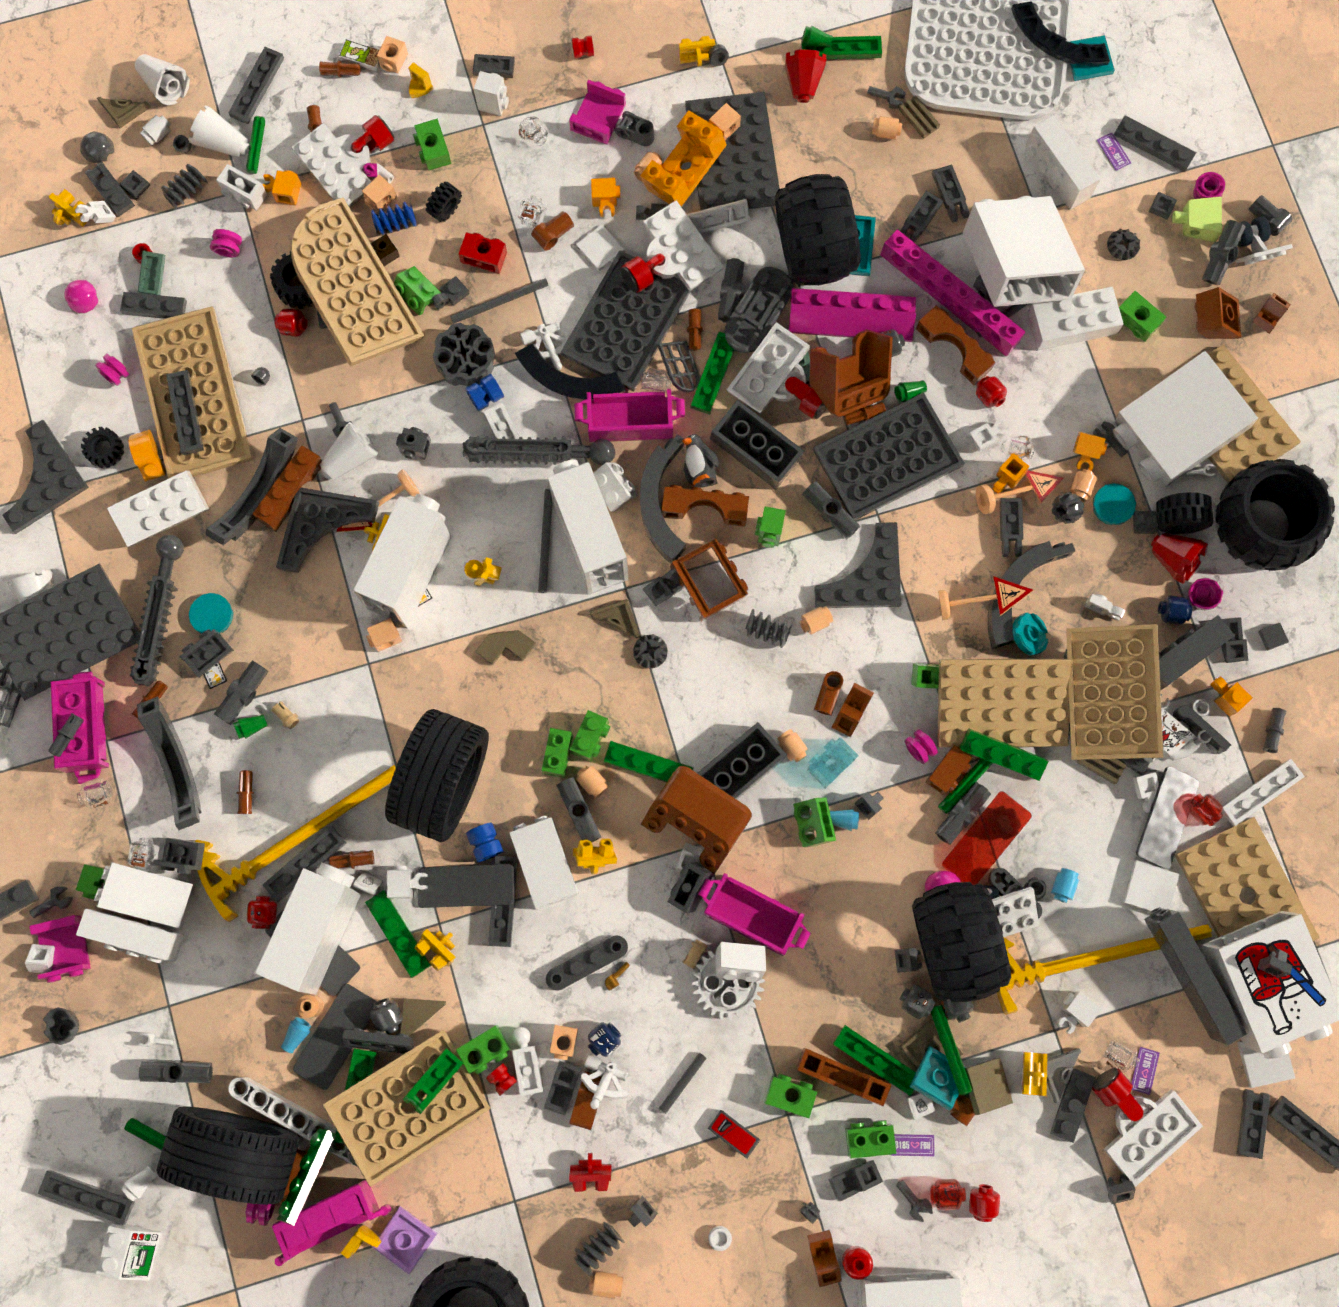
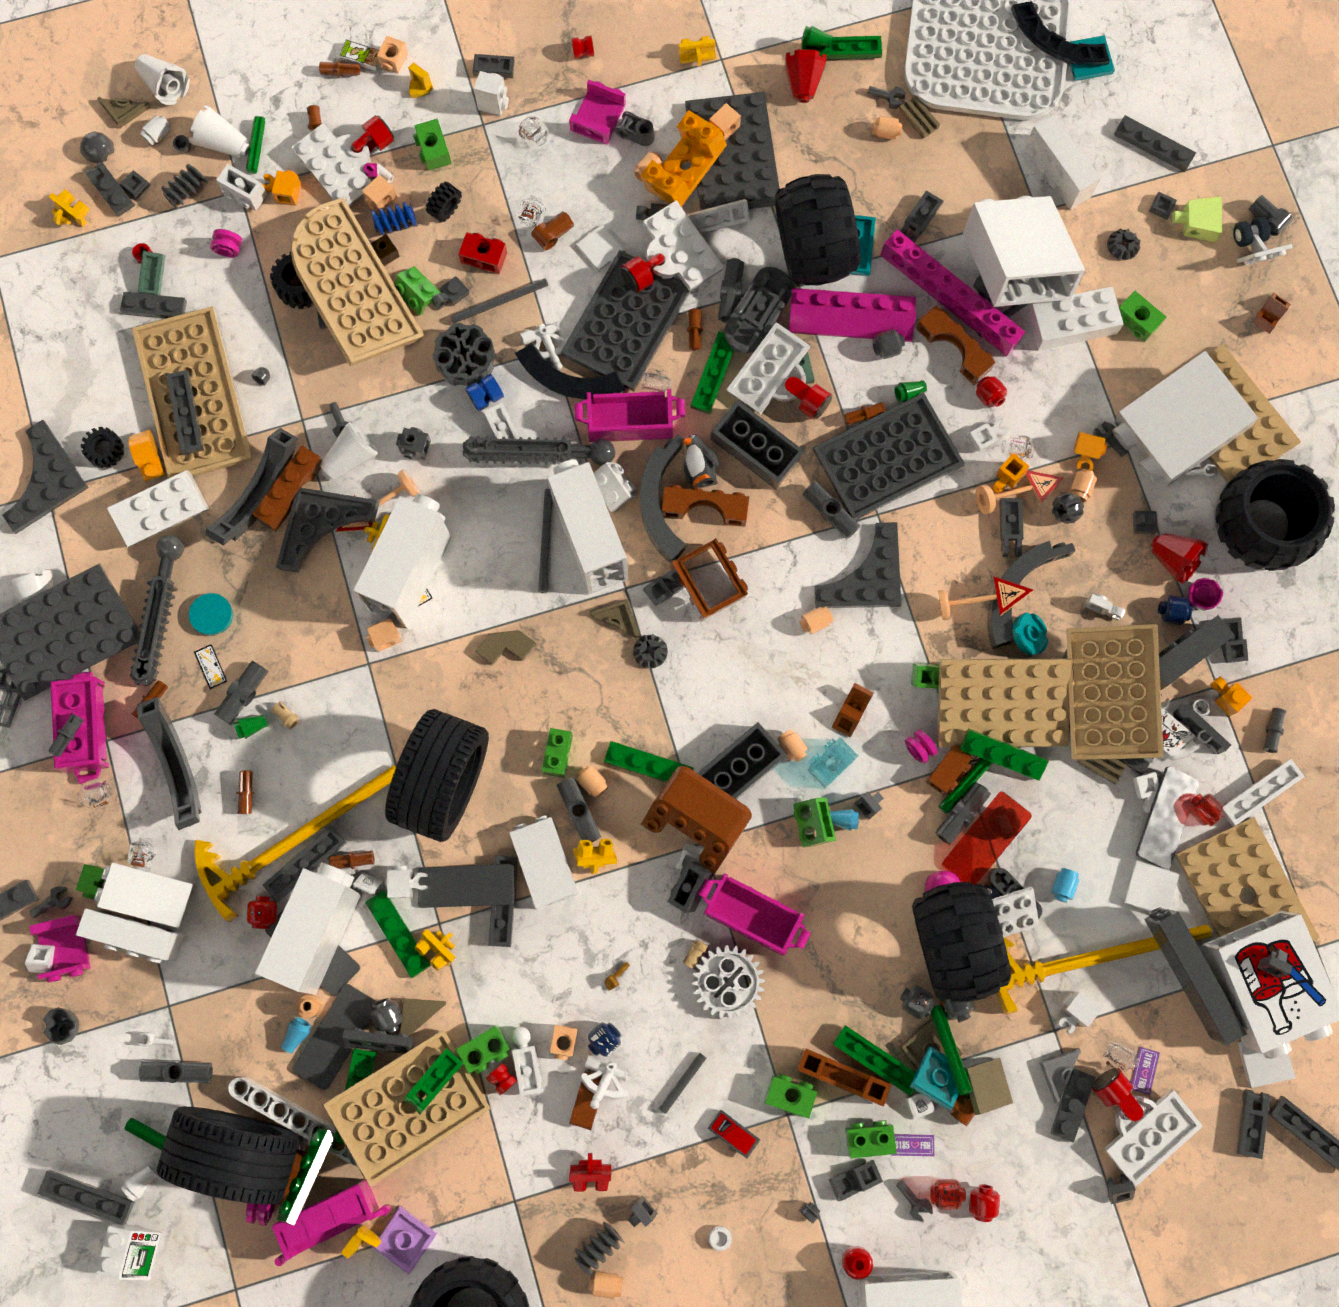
(81, 296): dark pink hair -> none
(96, 210): white plate -> none
(111, 369): dark pink wheel -> none
(181, 855): dark grey bracket -> none
(206, 652): dark grey bracket -> none
(256, 85): dark grey plate -> none
(291, 322): red head -> none
(482, 571): yellow hips -> none
(484, 842): blue wheel -> none
(562, 1088): dark grey slope -> none
(586, 963): dark grey plate -> none
(589, 736): bright green brick -> none
(605, 194): light orange brick -> none
(673, 359): dark grey window -> none
(718, 55): dark grey tile -> none
(740, 961): white brick -> none
(767, 628): dark grey piece -> none
(770, 527): bright green brick -> none
(824, 1258): dark orange slope -> none
(828, 695): dark orange piece -> none
(855, 379): dark orange windscreen -> none
(907, 960): dark grey tile -> none
(950, 191): dark grey hinge -> none
(1034, 1074): yellow hips -> none
(1041, 887): dark grey plate -> none
(1114, 151): medium lavender sticker -> none
(1114, 504): teal tile -> none
(1184, 513): black tyre -> none
(1211, 180): dark pink wheel -> none
(1218, 314): dark orange slope -> none
(1223, 252): dark grey piece -> none
(1273, 636): dark grey tile -> none

